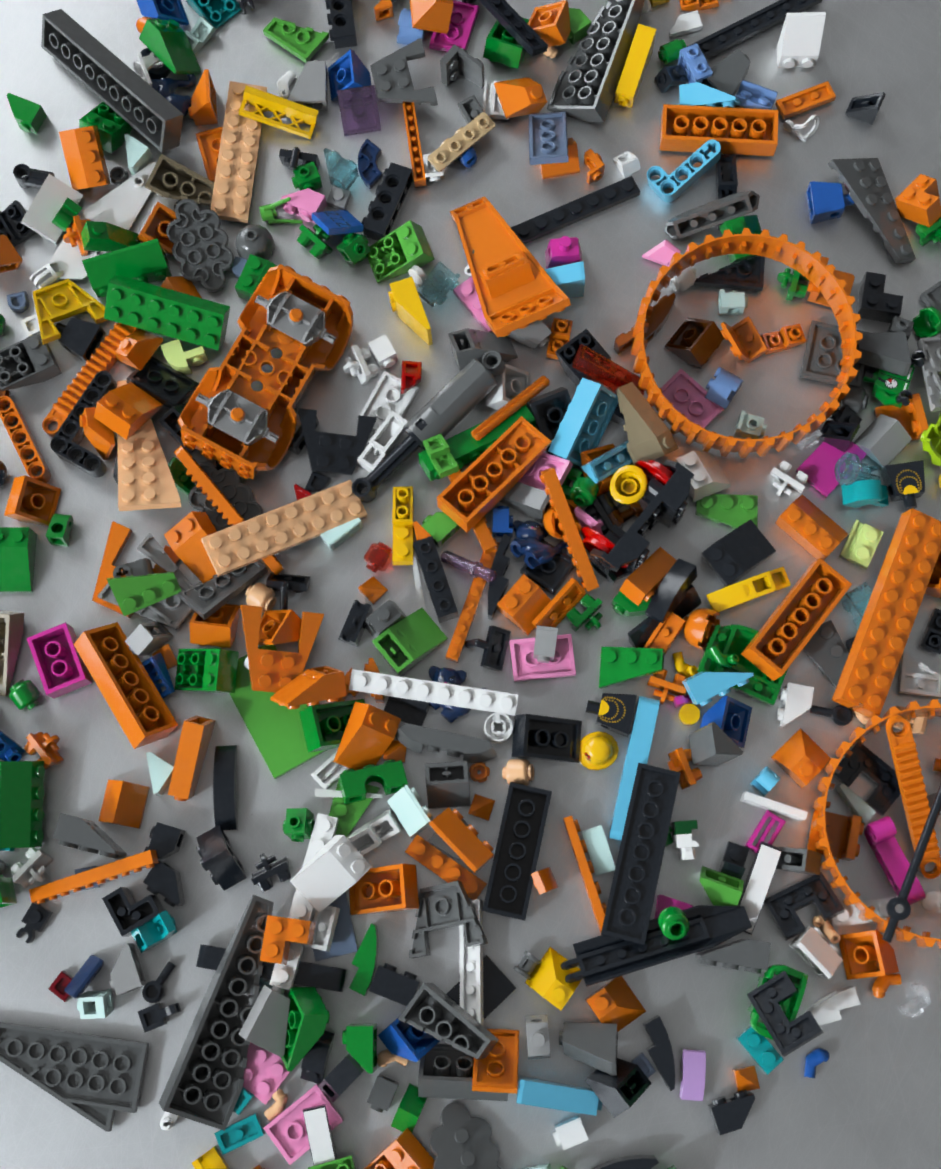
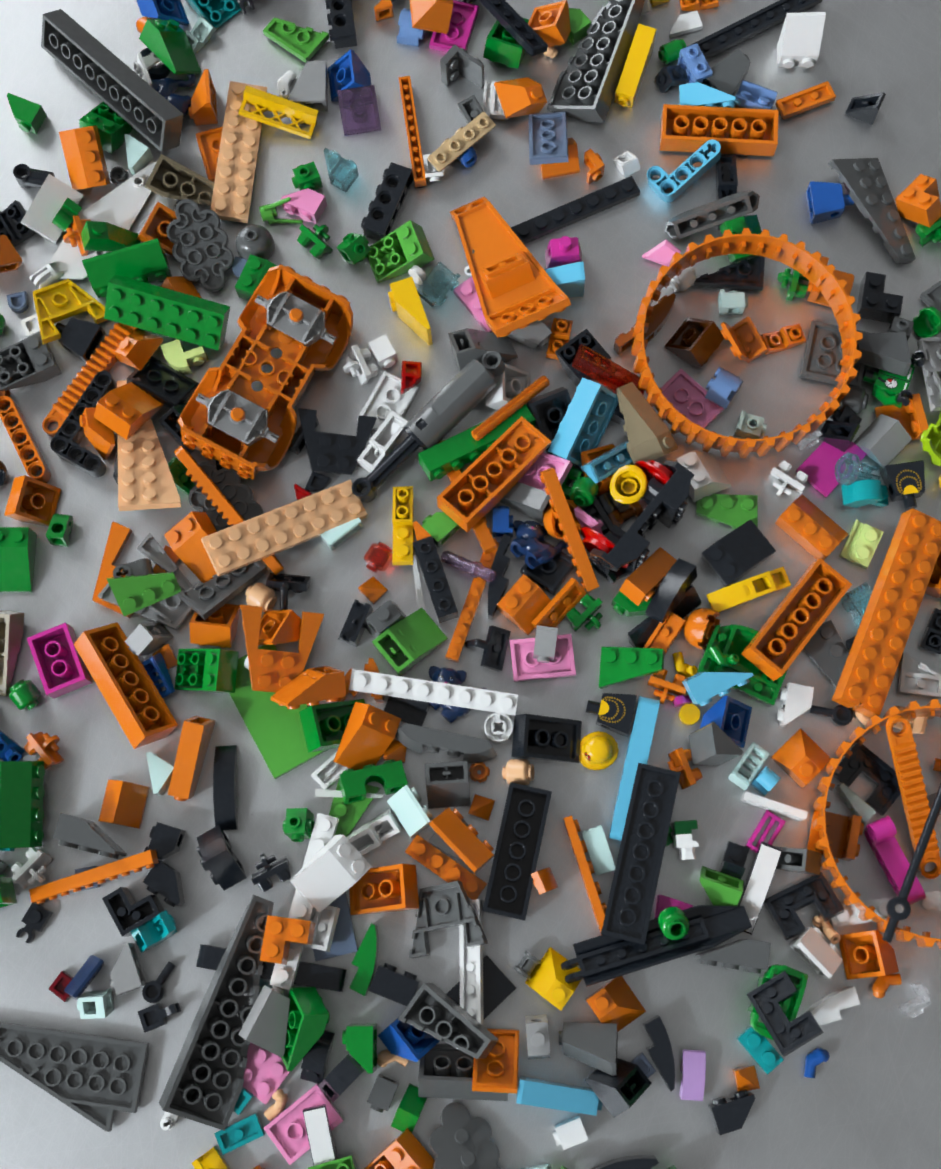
(295, 157): black plate -> none
(337, 222): blue tile -> none
(338, 198): light grey plate -> none
(367, 163): dark blue tile -> none
(394, 79): dark grey wing -> none
(440, 456): bright green slope -> none
(742, 777): none -> light aqua slope
(790, 127): white piece -> none

